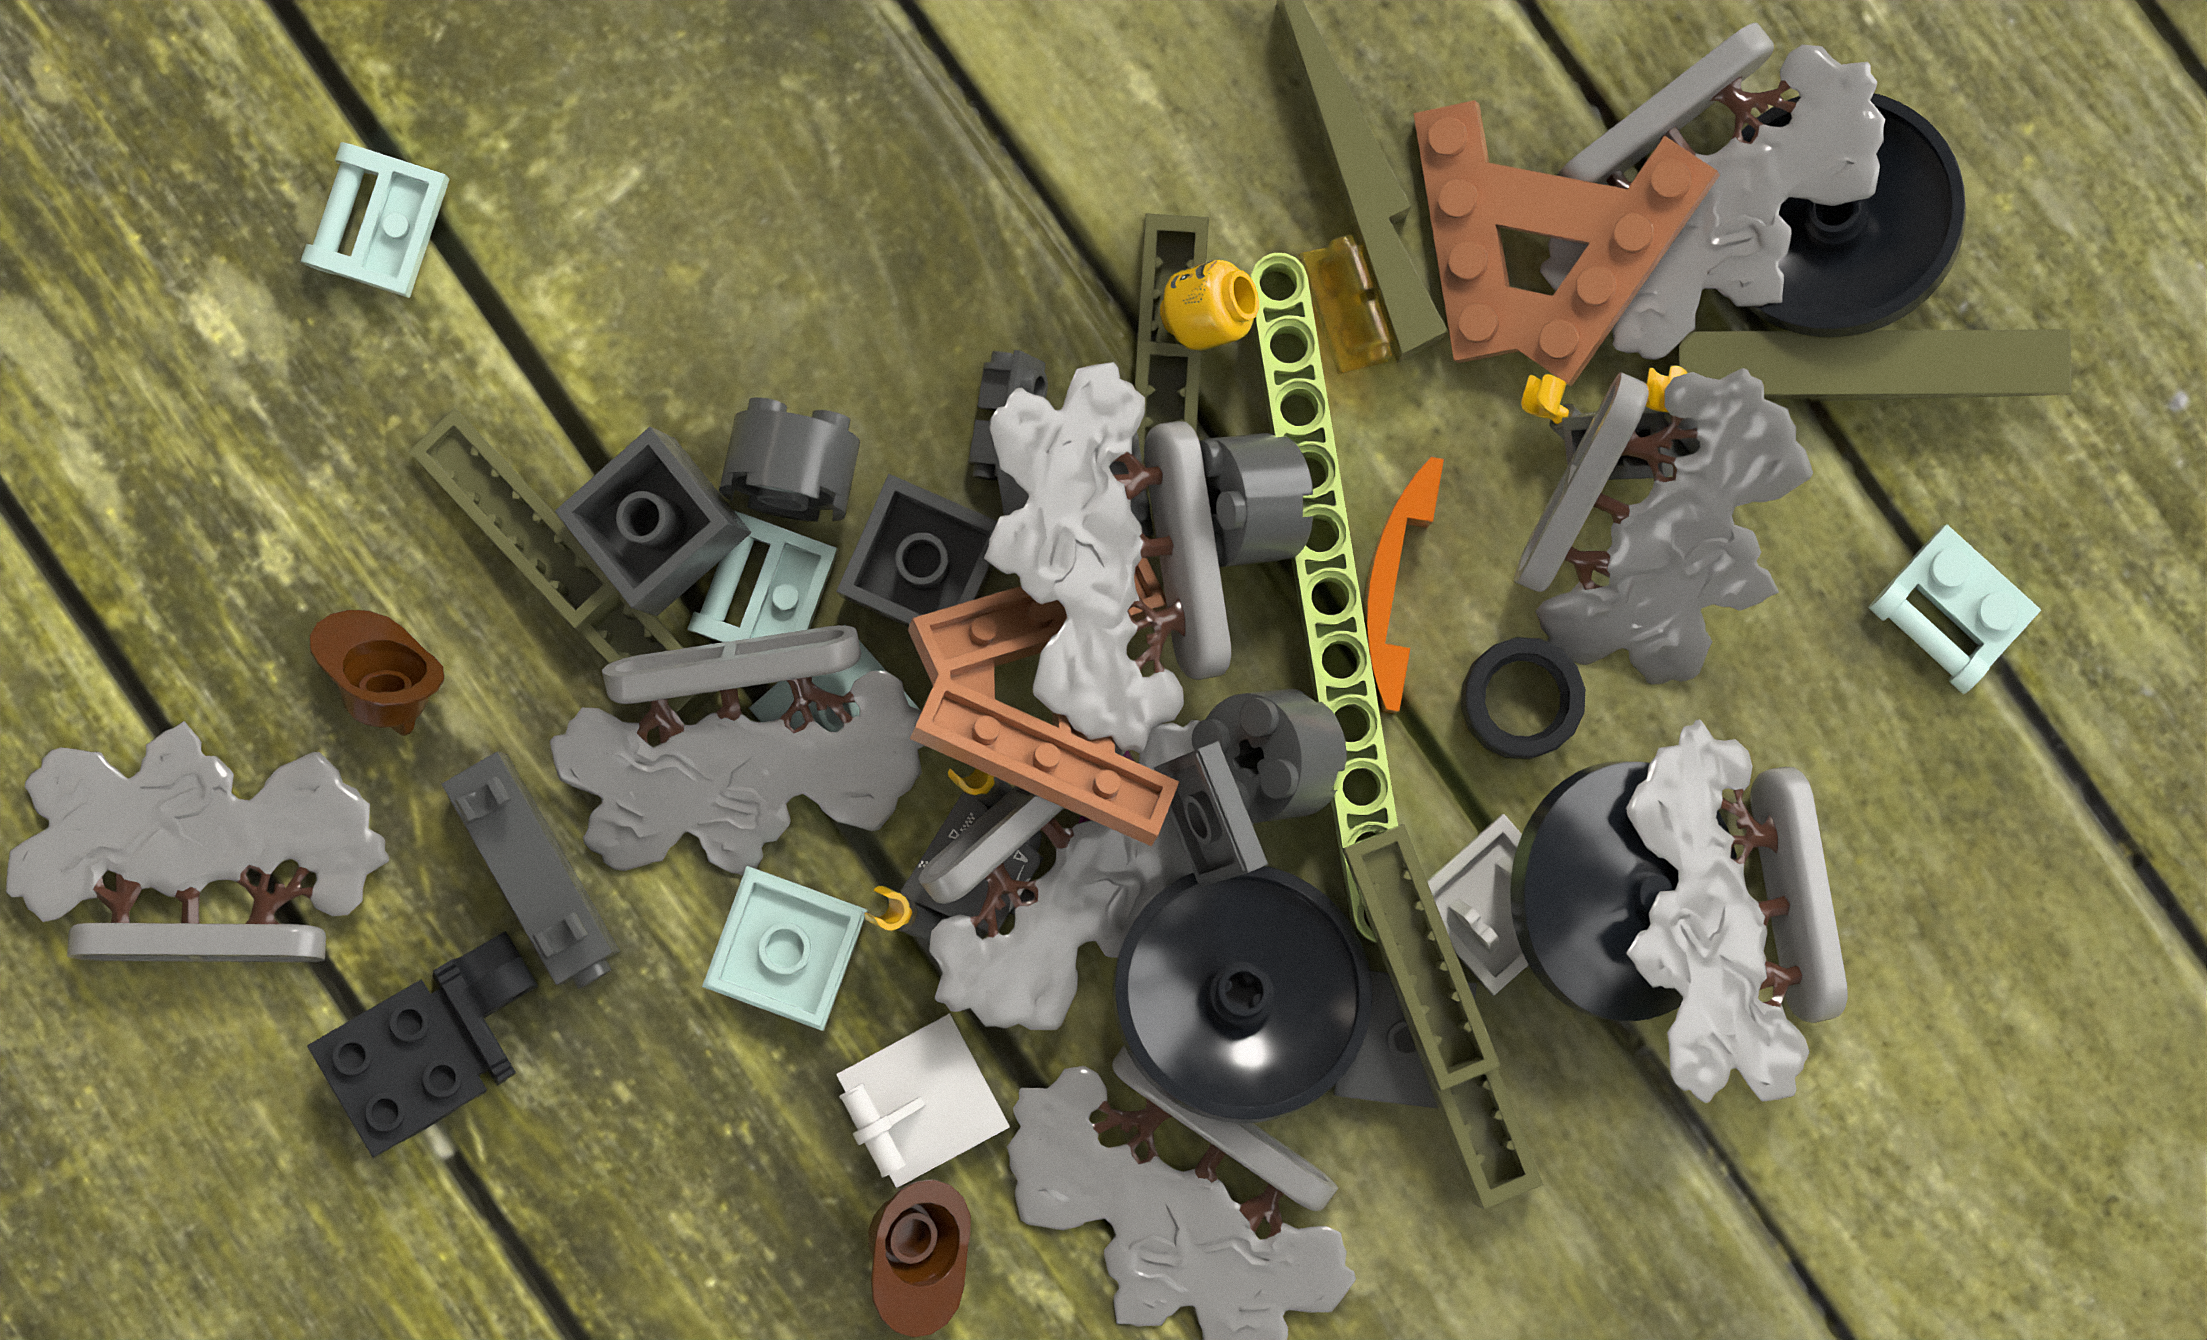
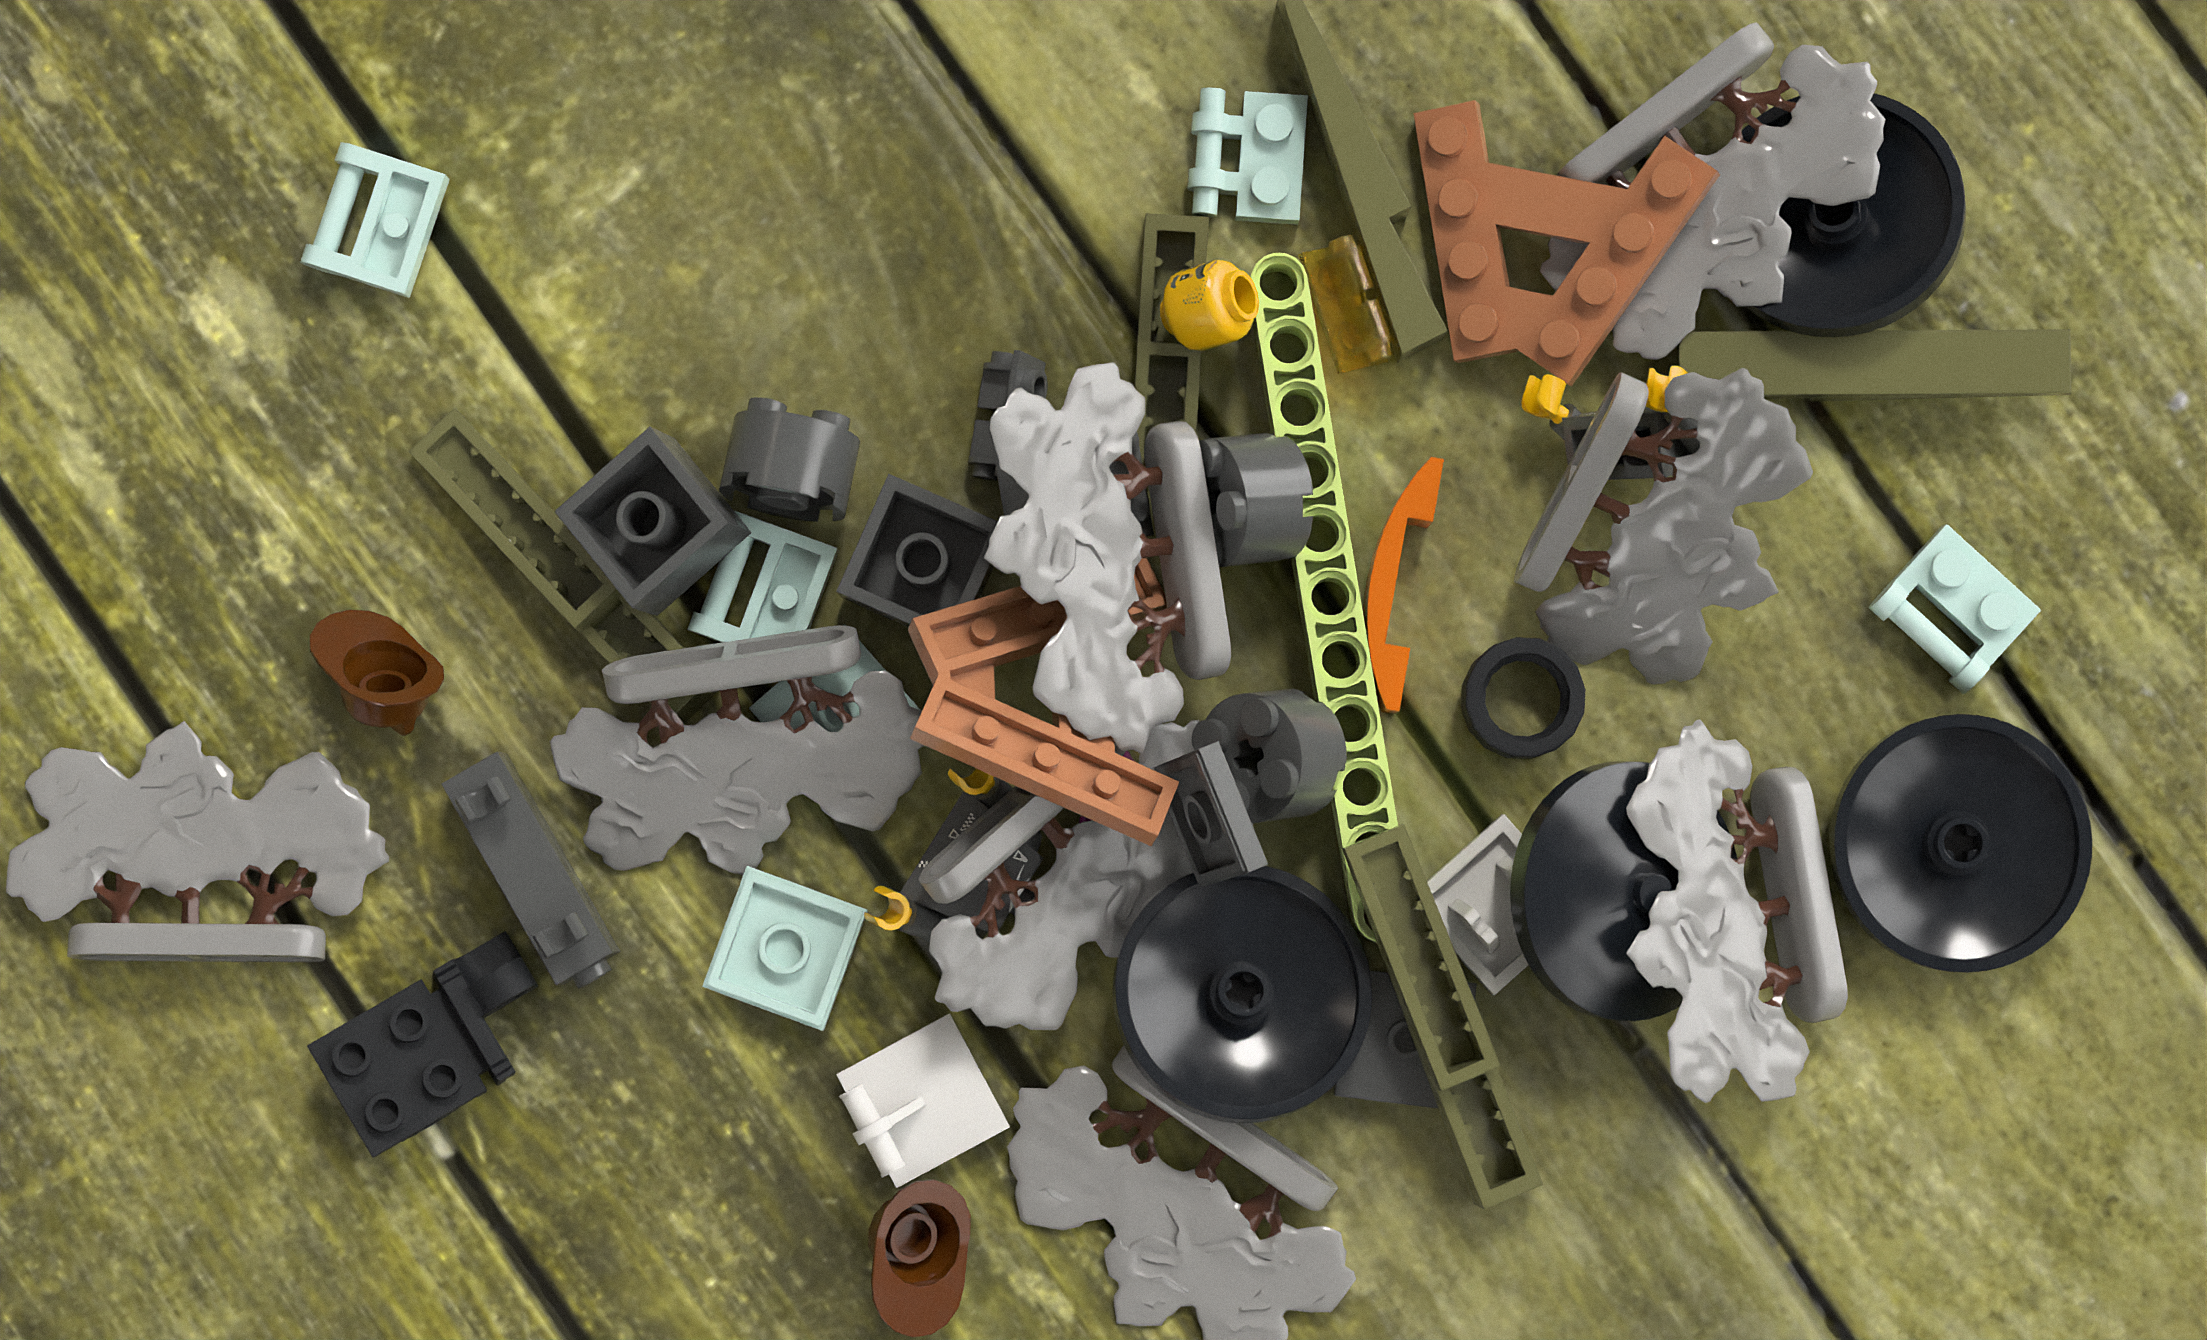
(1269, 159): none -> light aqua plate
(1961, 843): none -> black dish

